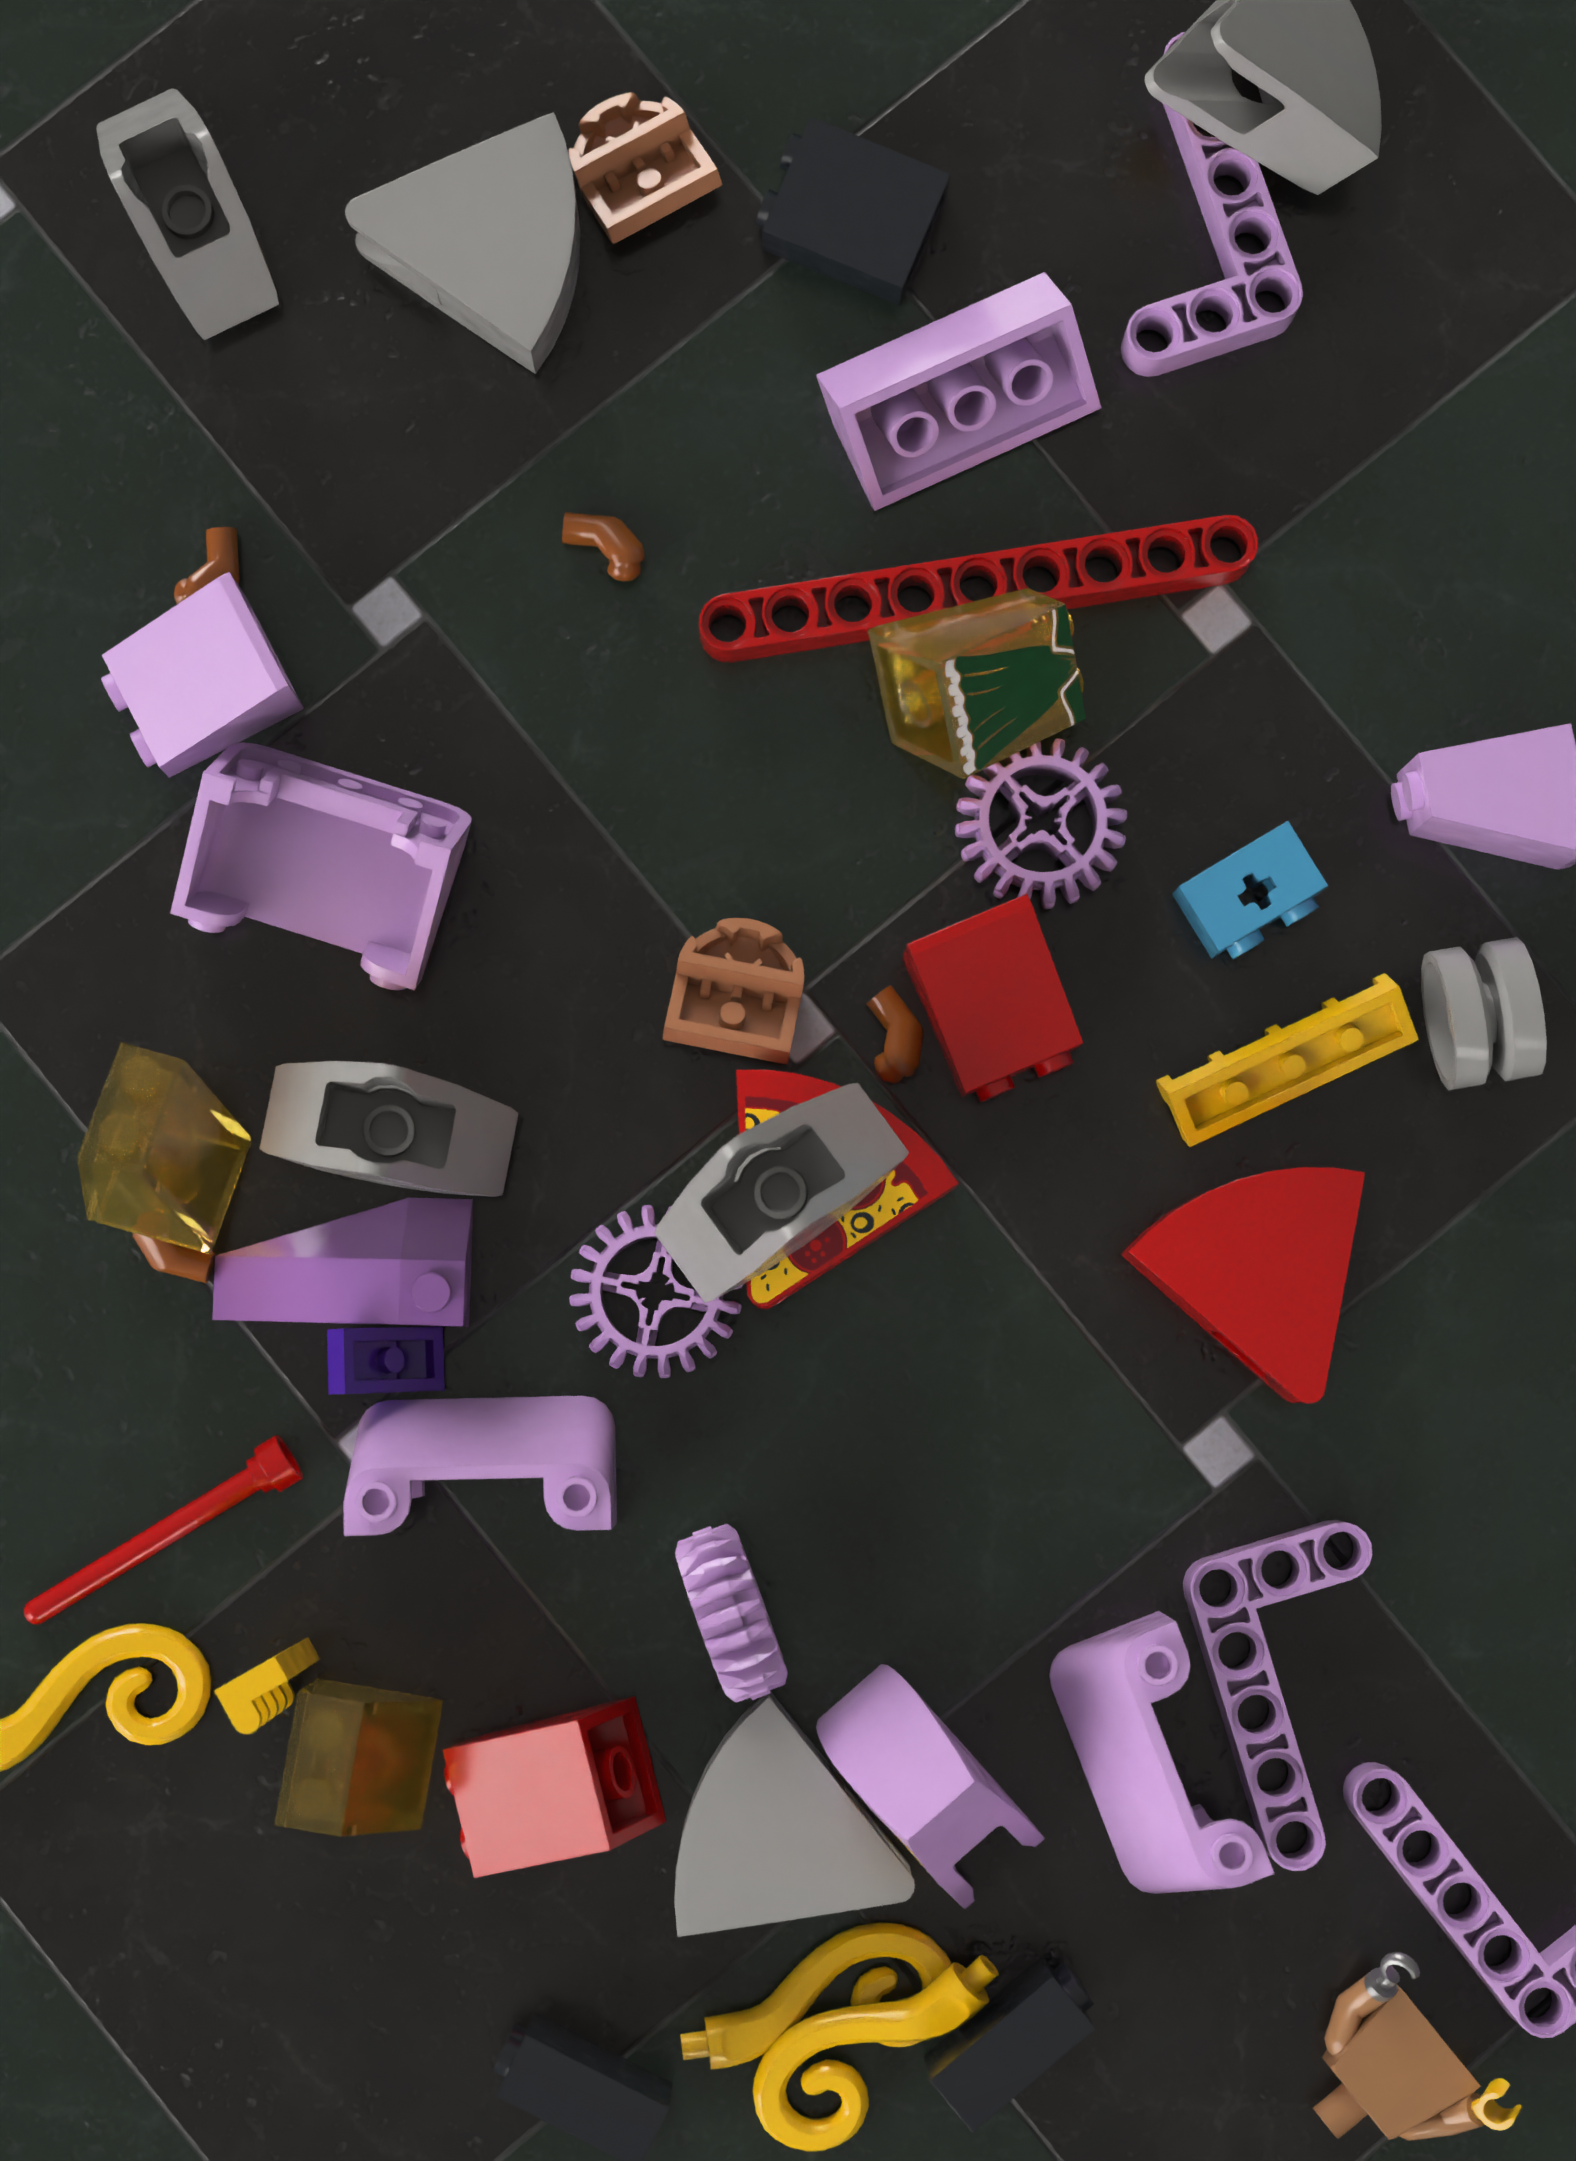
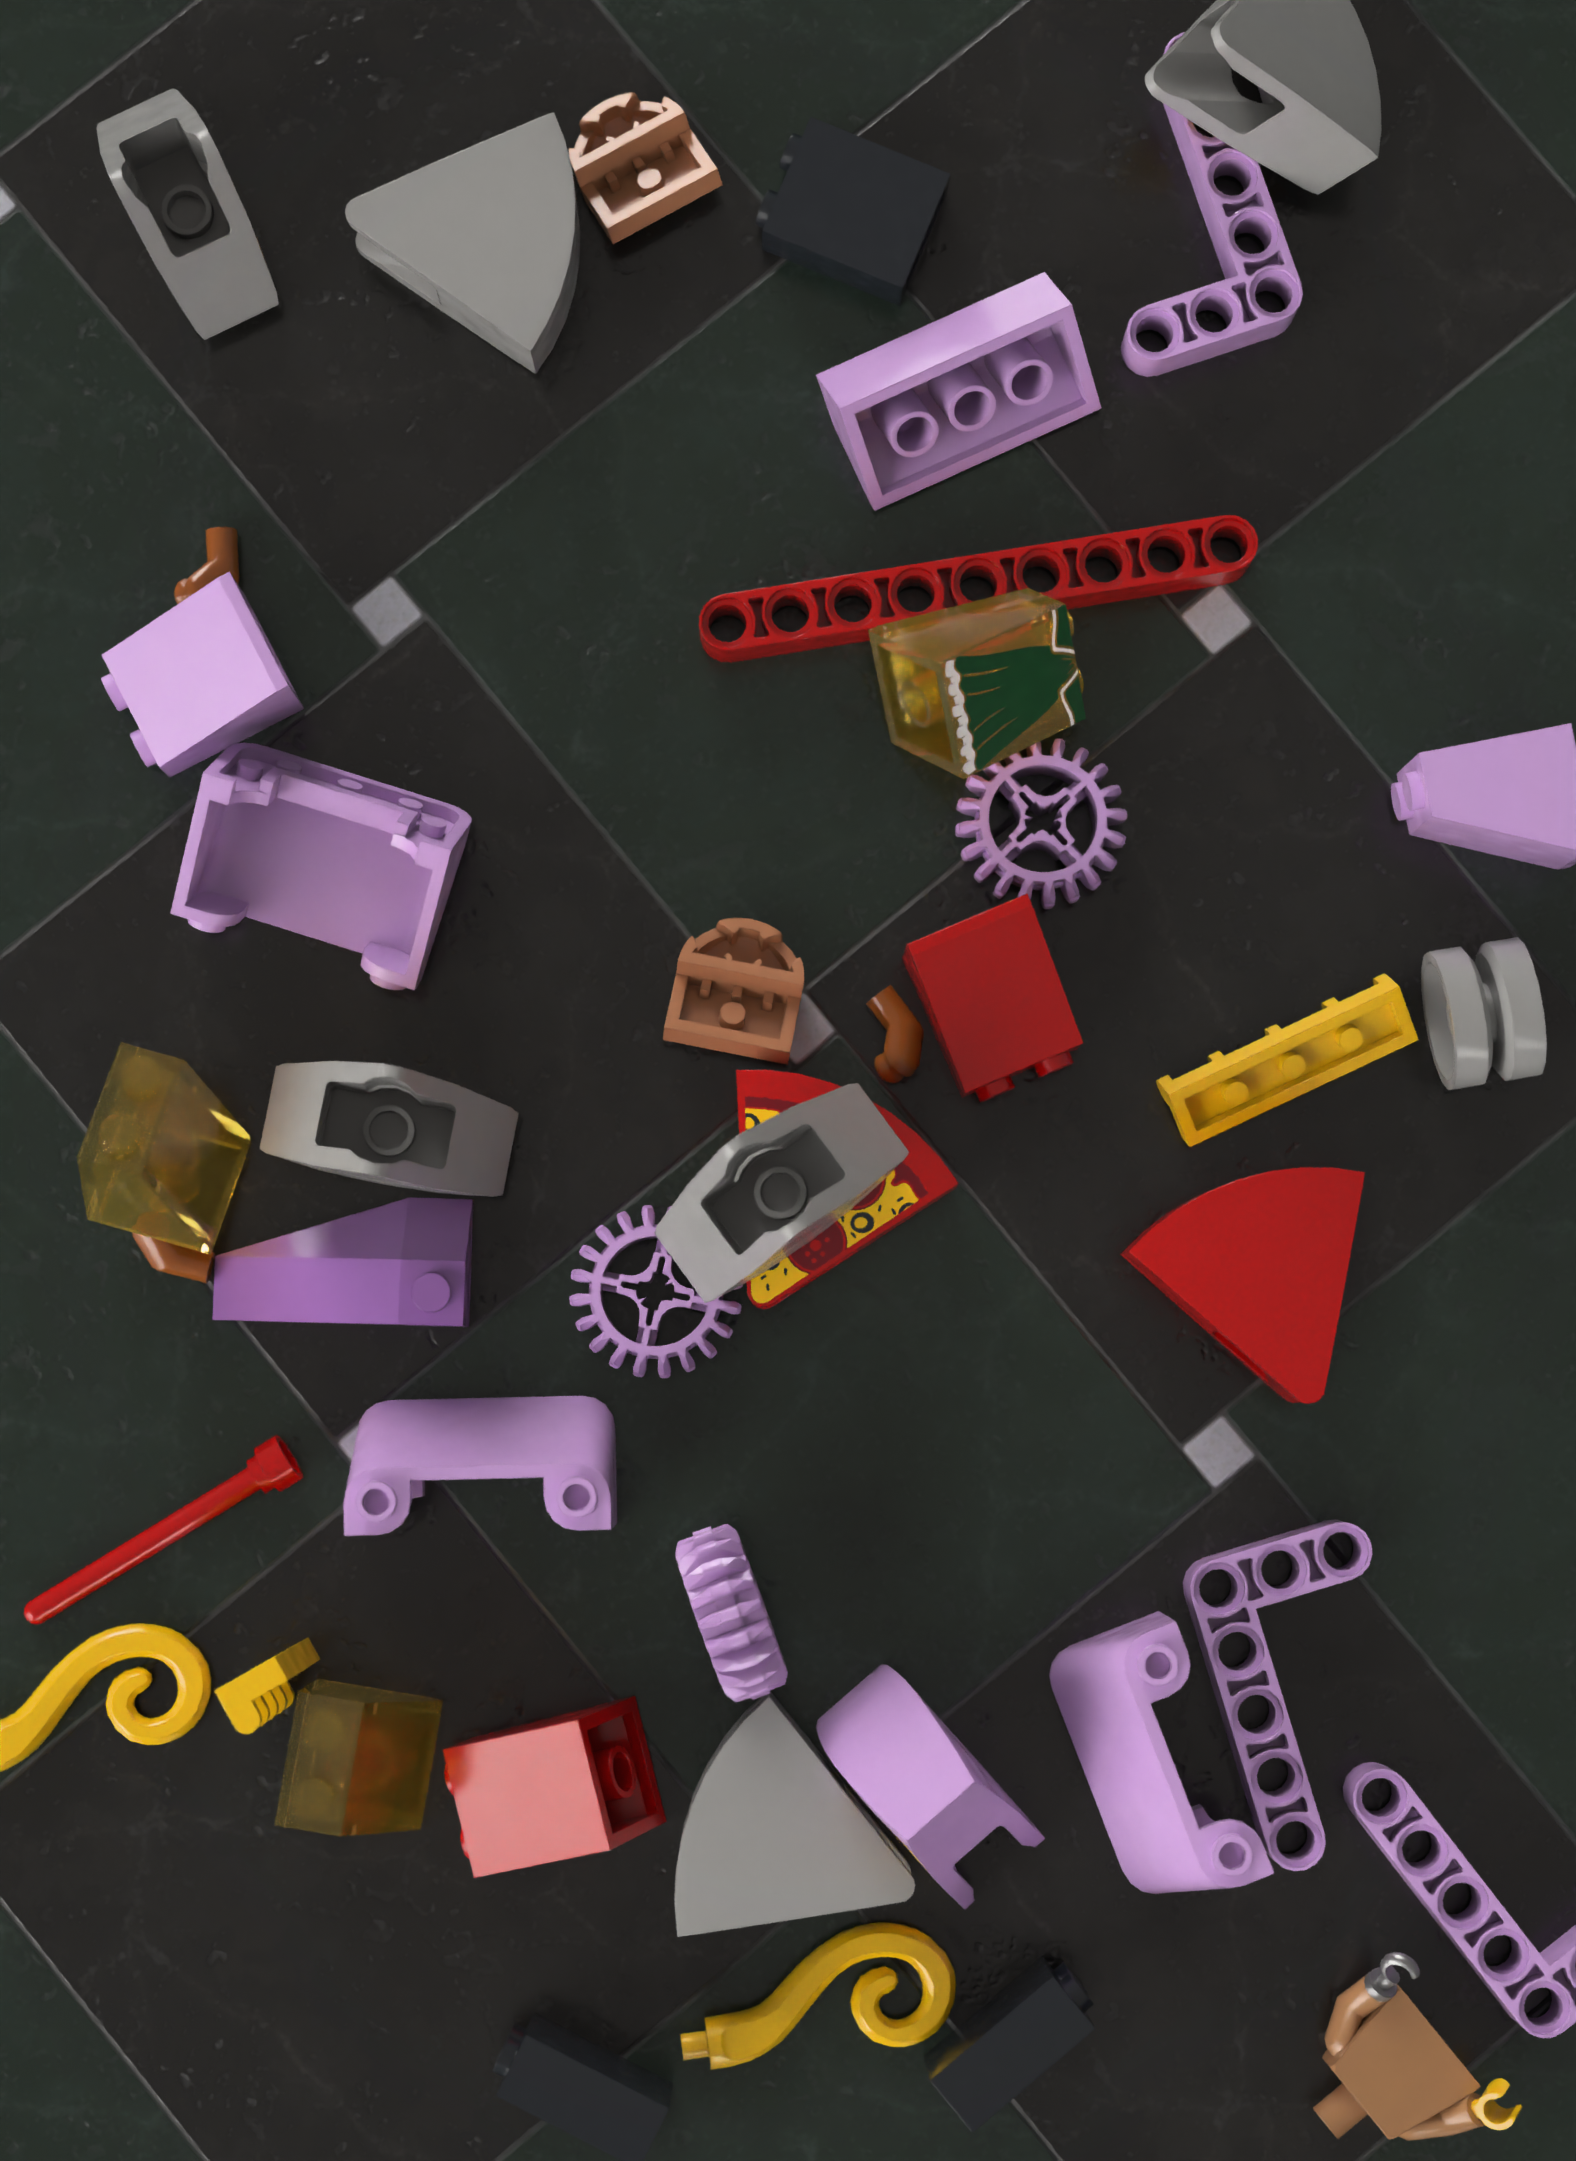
(385, 1360): dark purple slope -> none
(611, 537): dark orange arm -> none
(925, 2015): yellow plant -> none
(1276, 863): dark azure brick -> none

